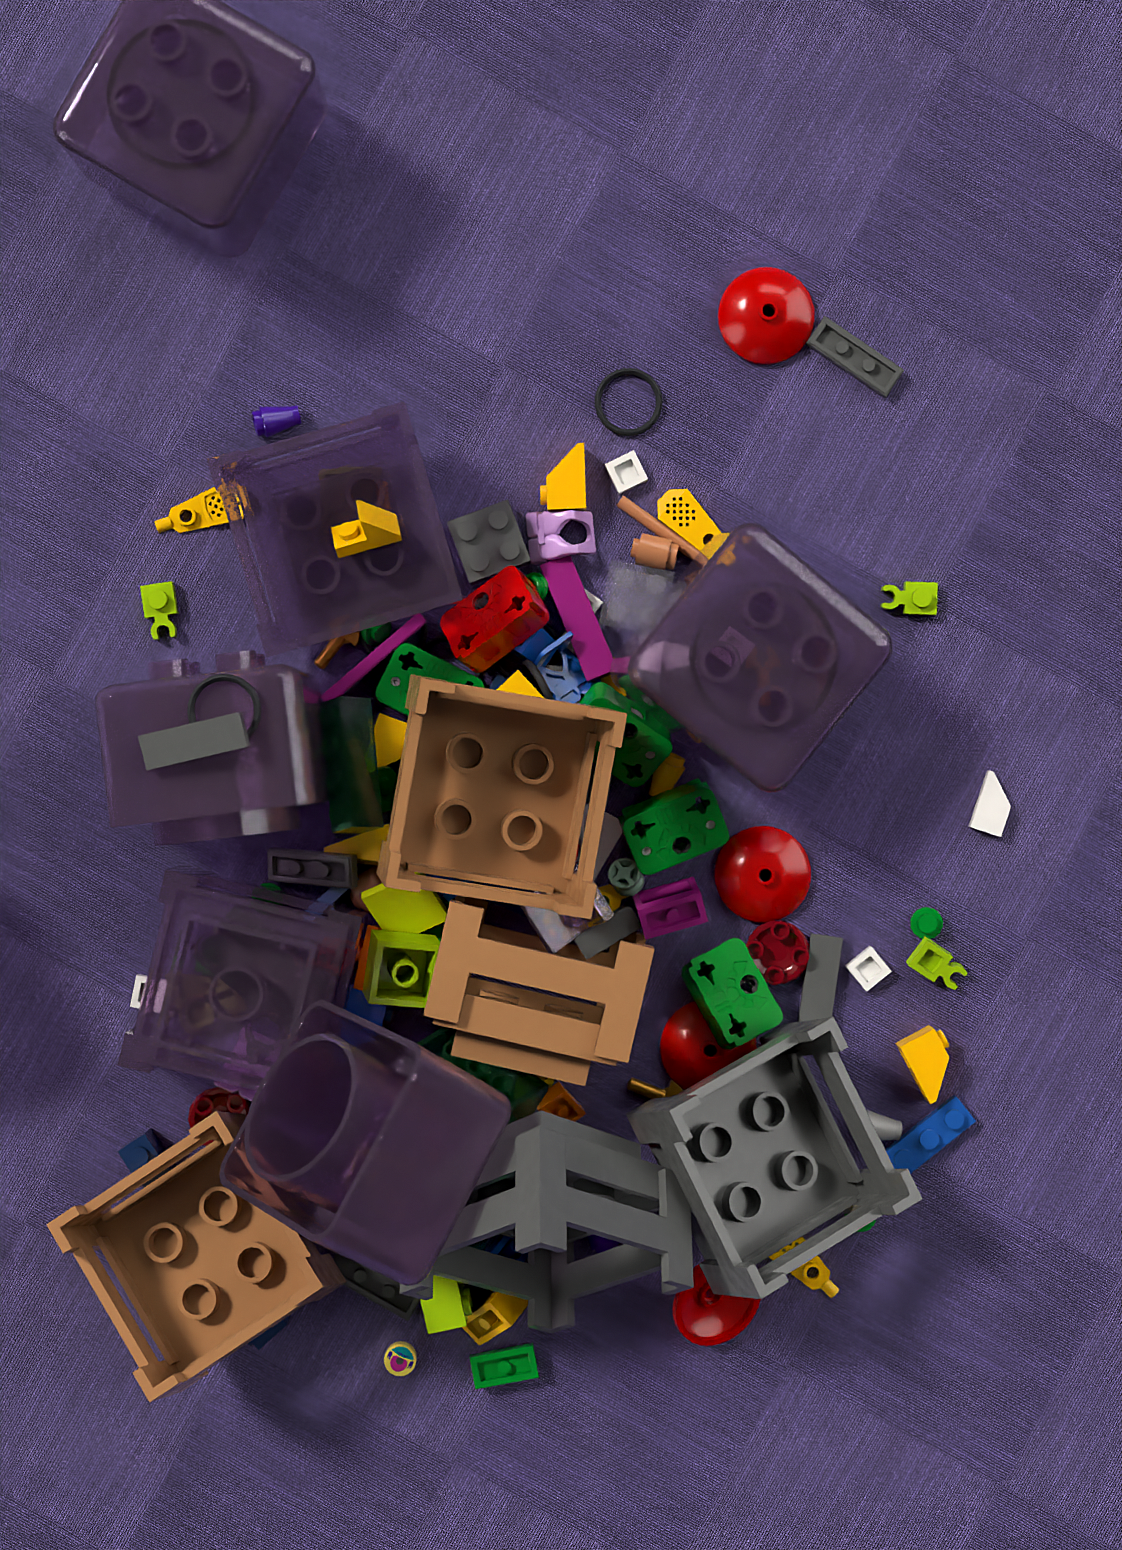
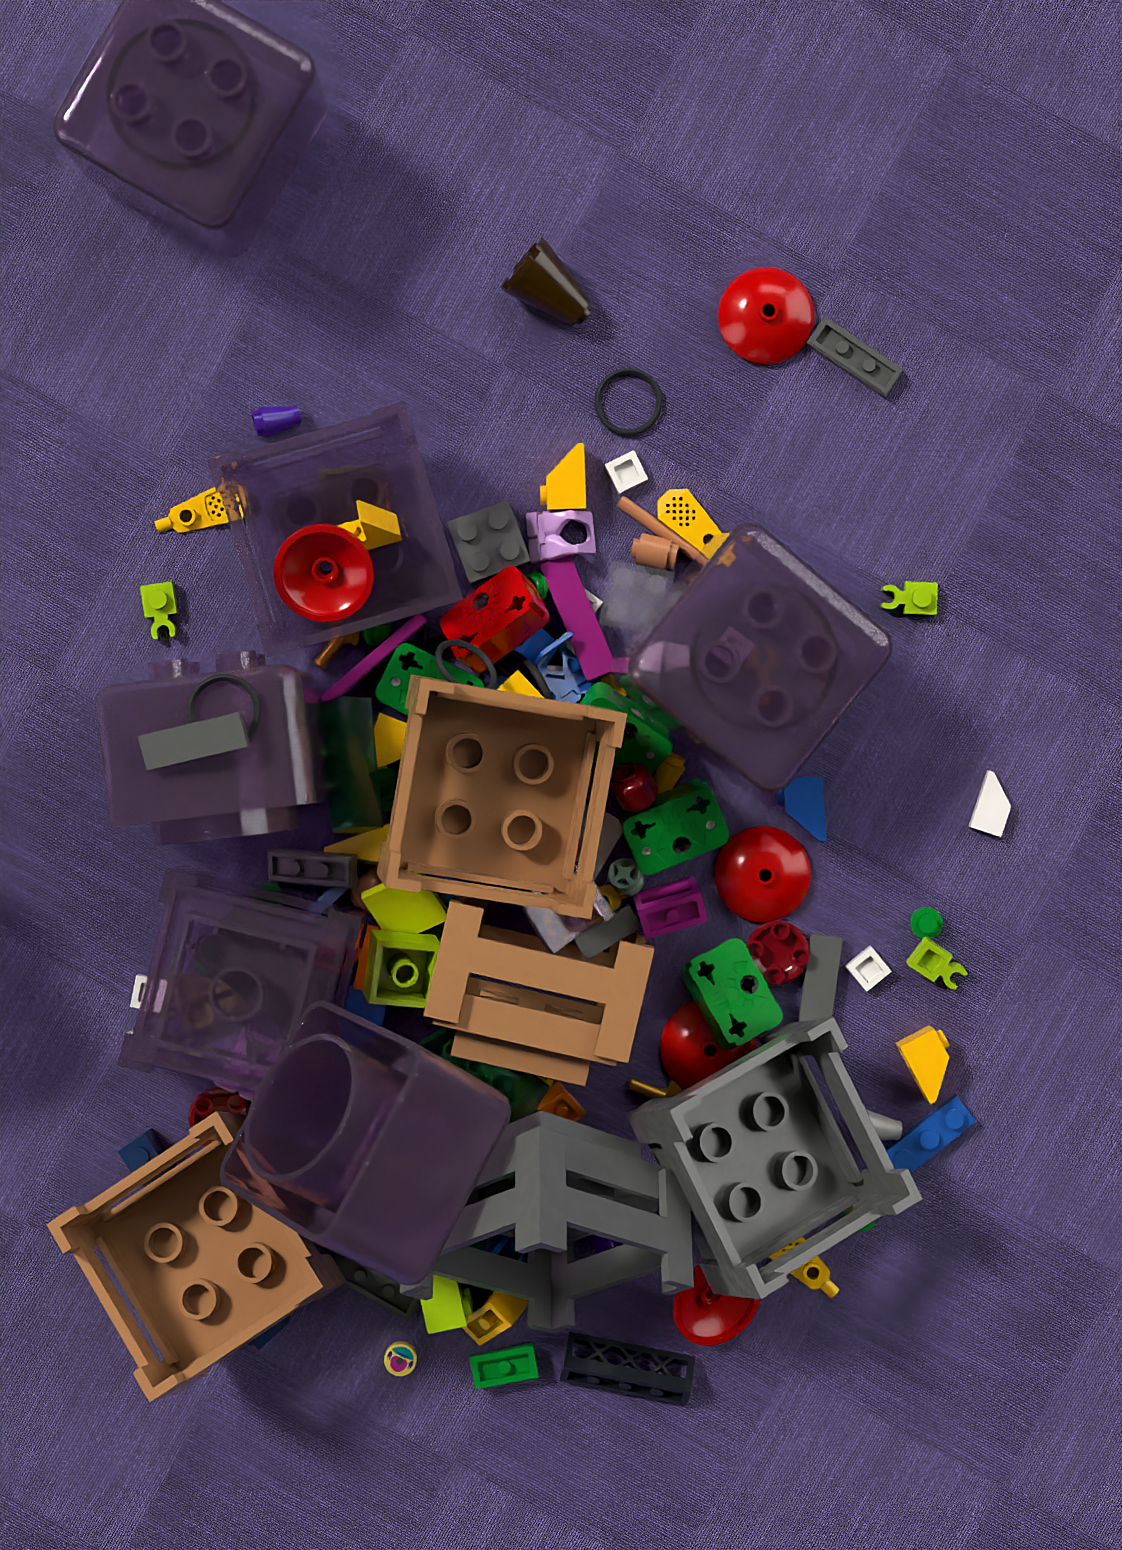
(321, 593): none -> red dish
(454, 642): none -> black tyre
(548, 285): none -> dark brown cone
(624, 1379): none -> black fence
(633, 787): none -> dark red head
(805, 805): none -> blue slope

